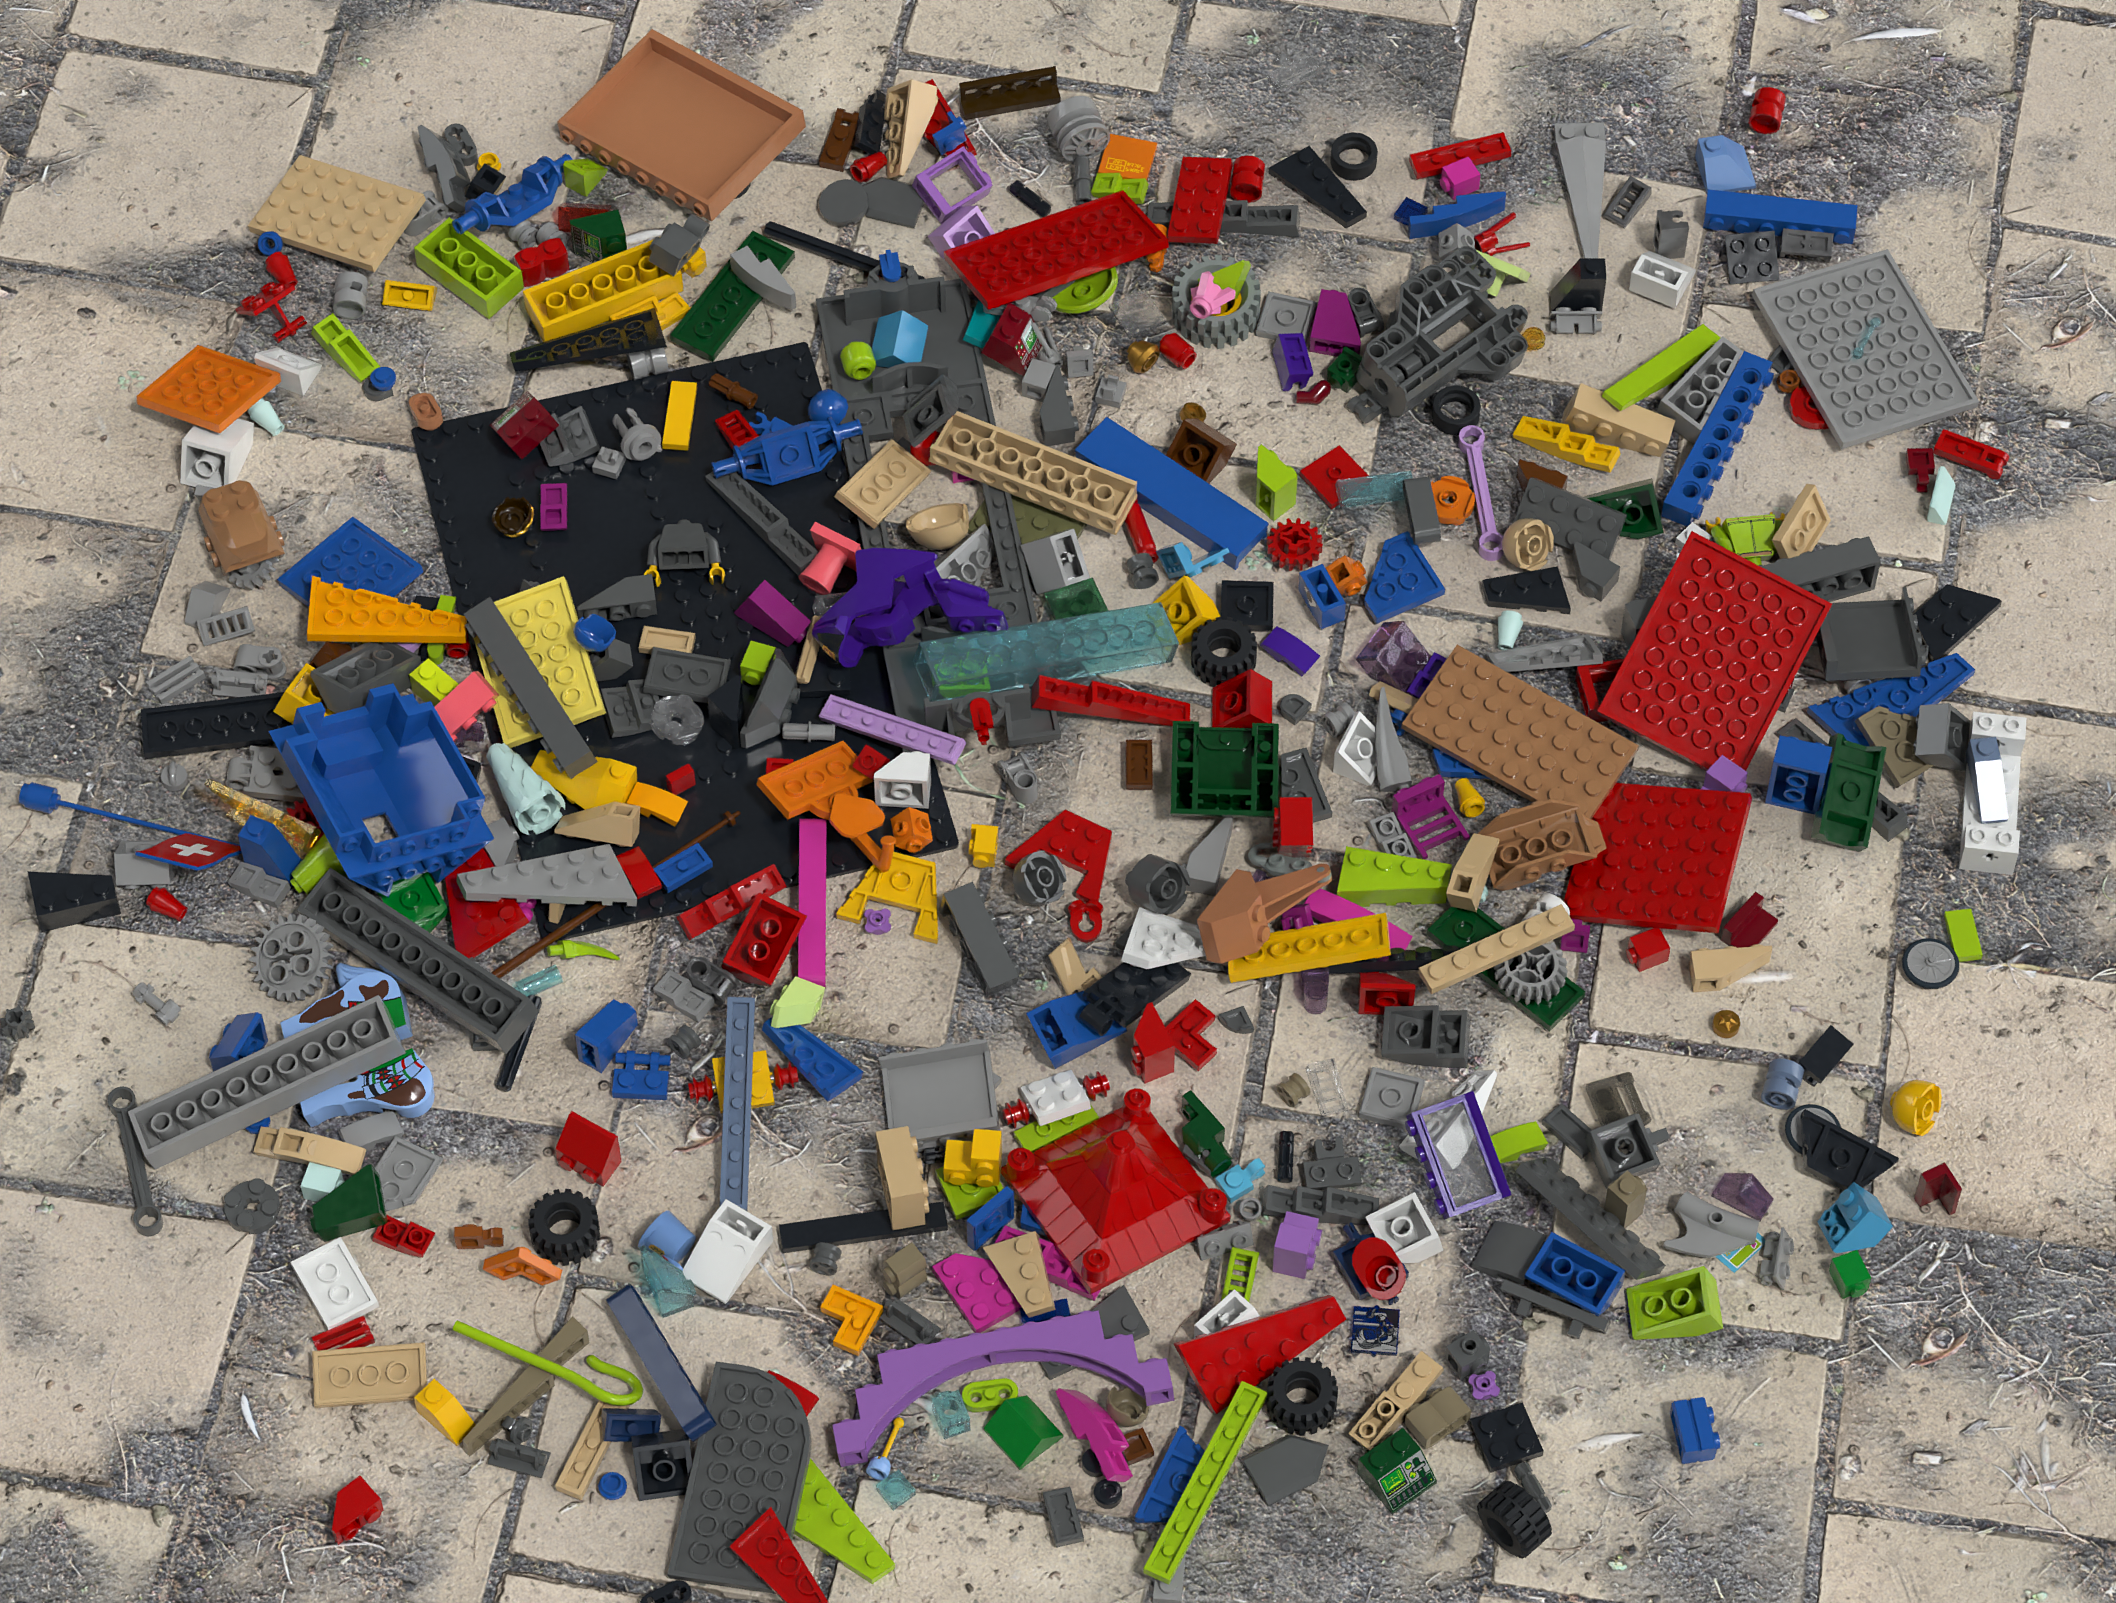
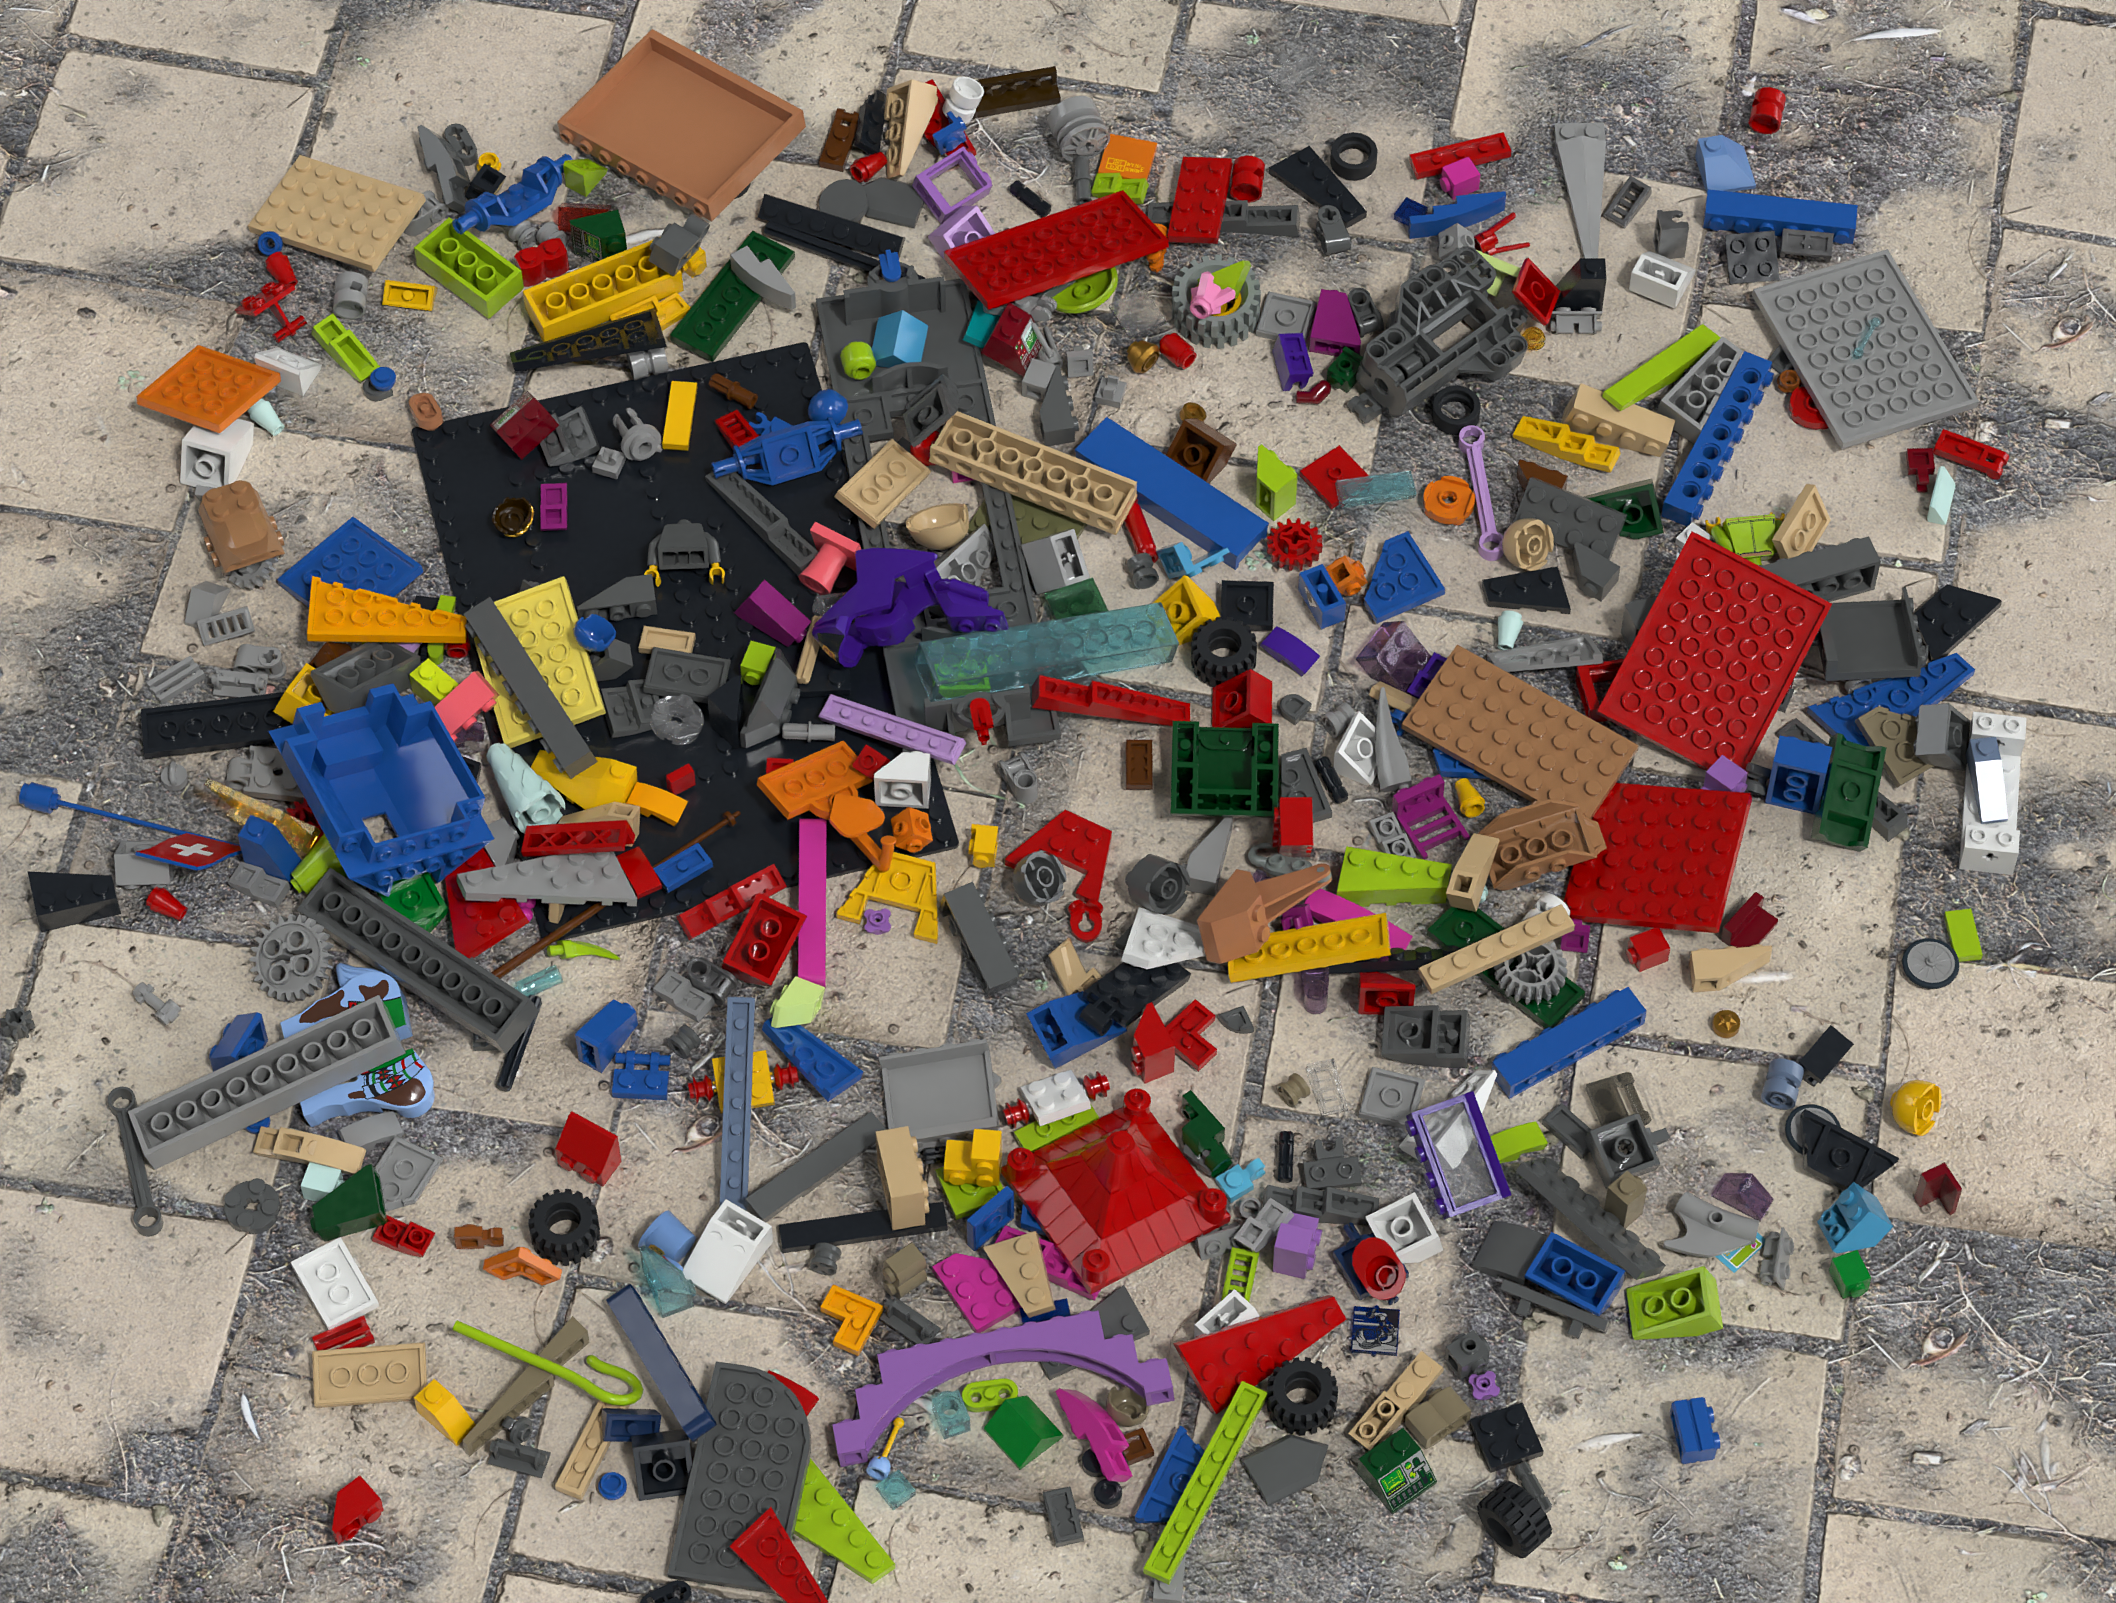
(577, 838): none -> red fence
(814, 1169): none -> dark grey slope
(829, 226): none -> black plate
(963, 98): none -> white wheel
(1264, 1228): none -> light grey slope
(1331, 231): none -> dark grey piece
(1331, 779): none -> black axle
(1421, 510): dark grey beam -> none
(1535, 292): none -> red slope
(1568, 1042): none -> blue brick
(1759, 773): none -> dark grey wheel

